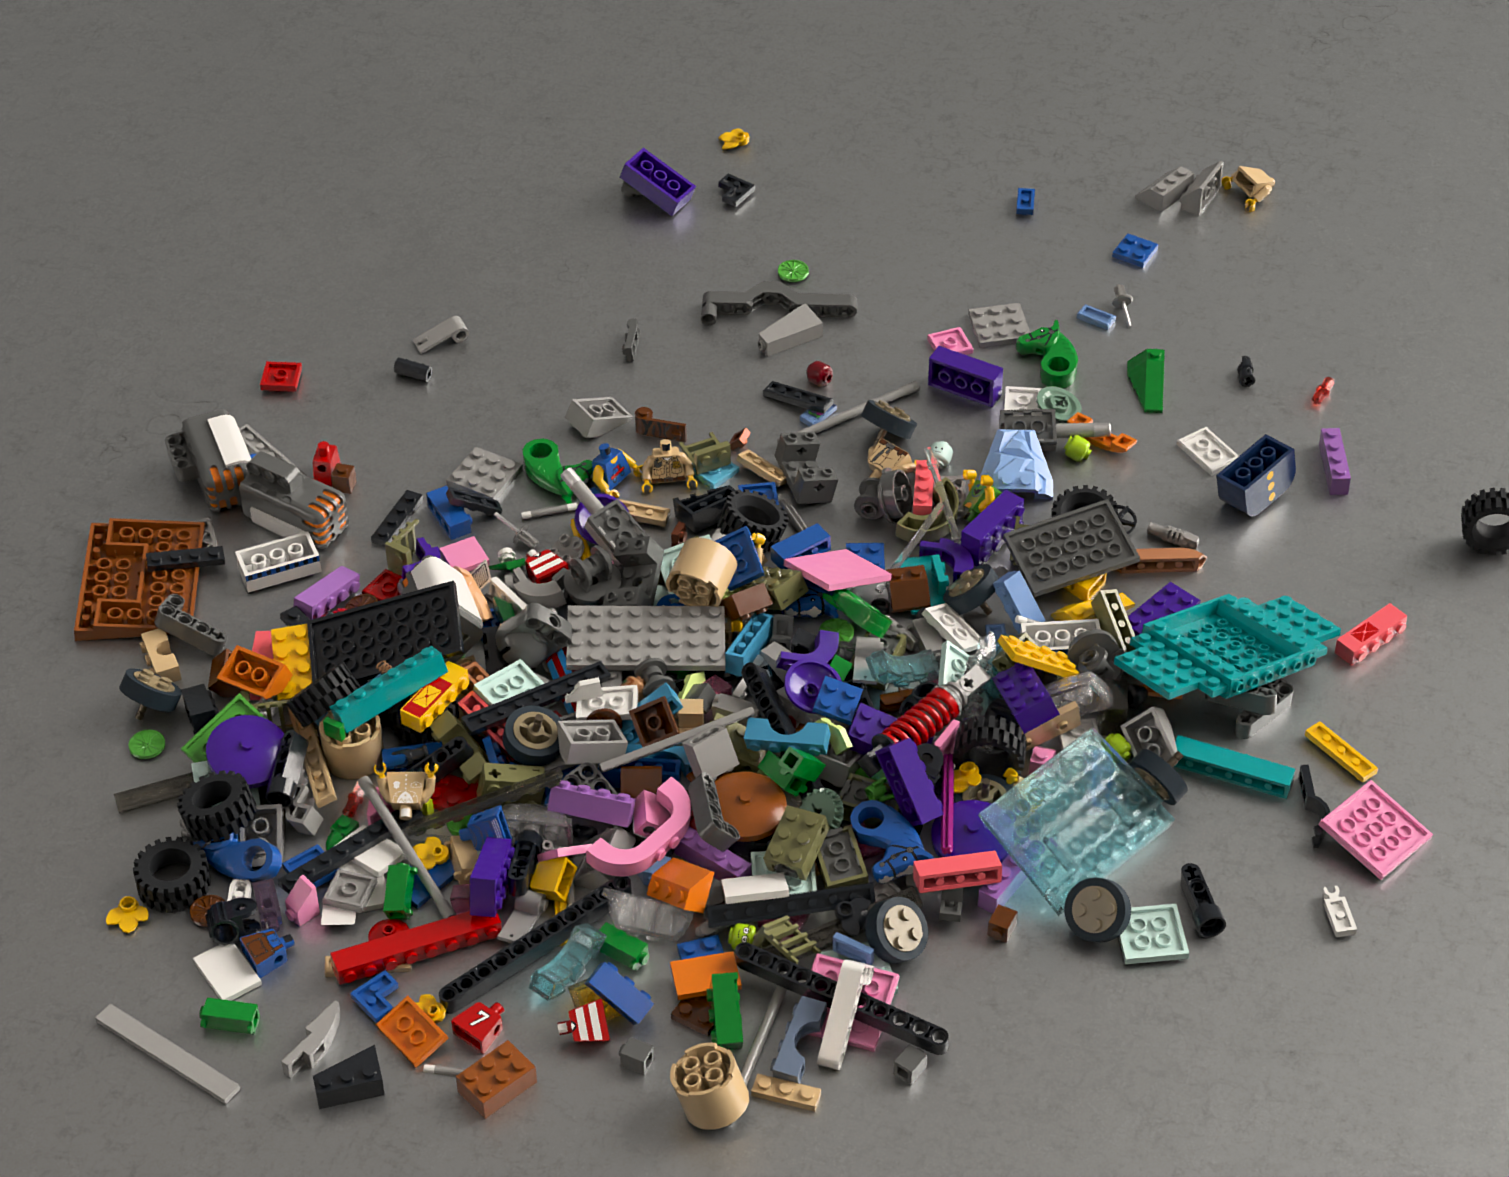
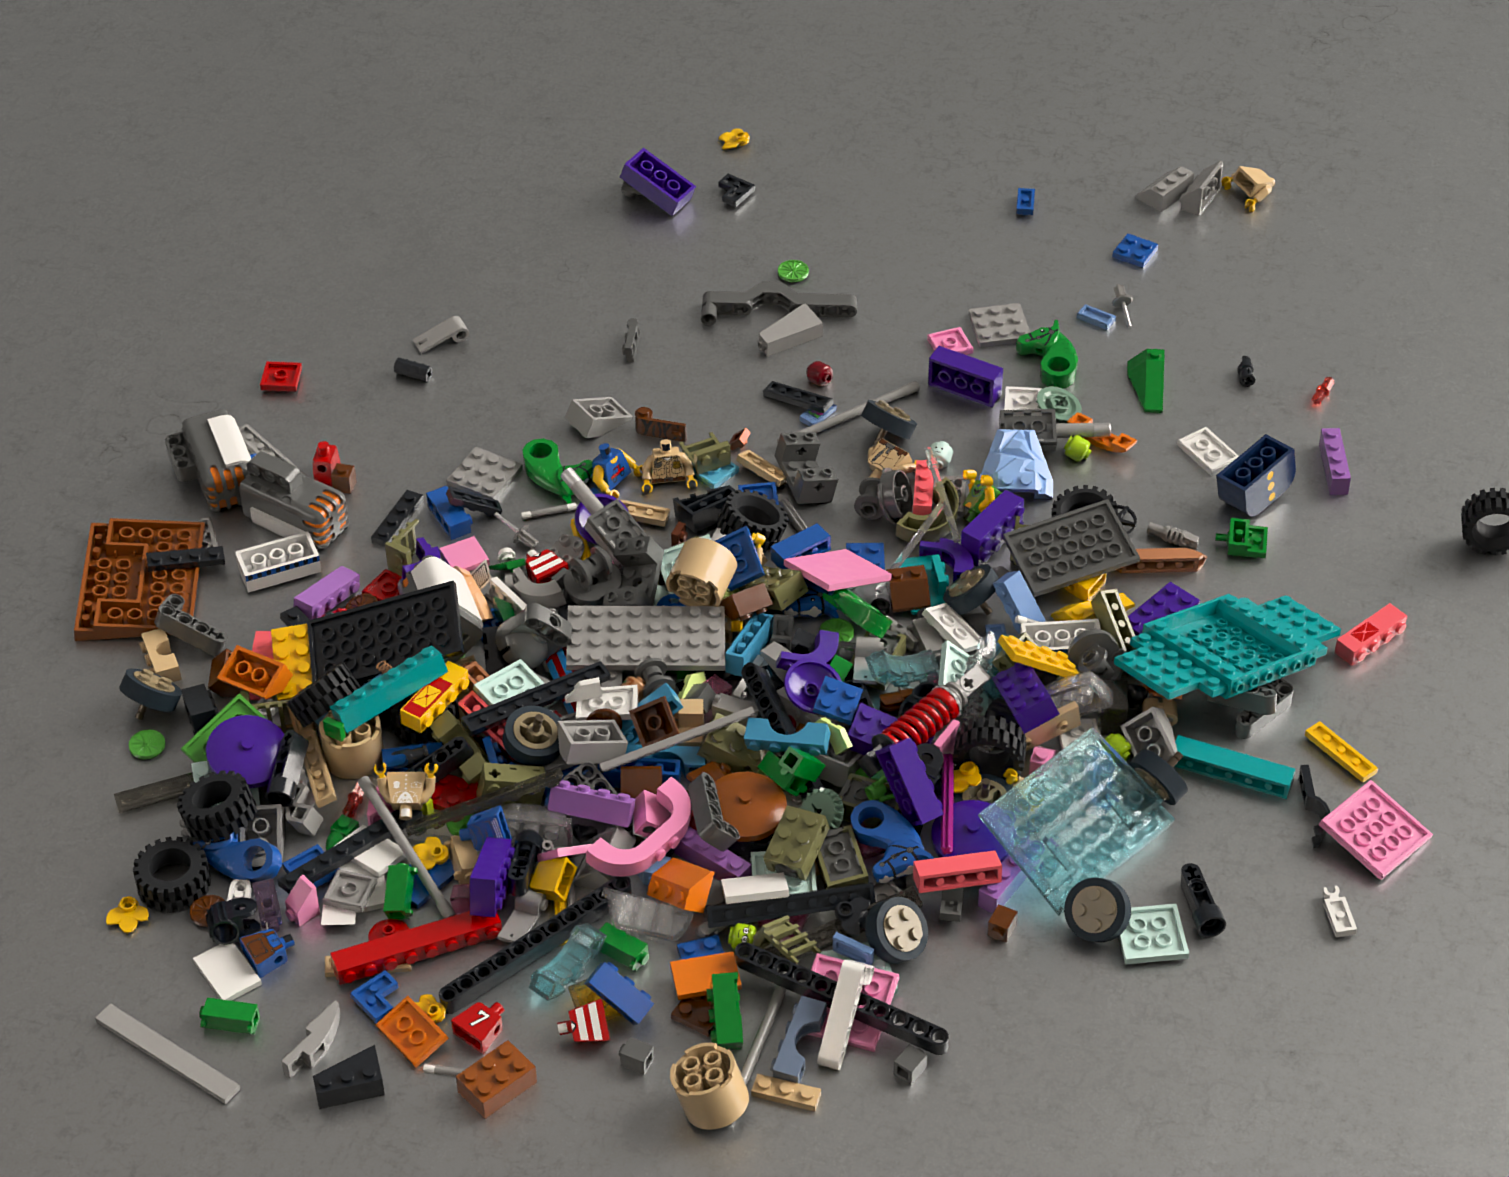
(711, 752): light grey piece -> none
(1169, 707): none -> tan piece
(1245, 539): none -> green plate

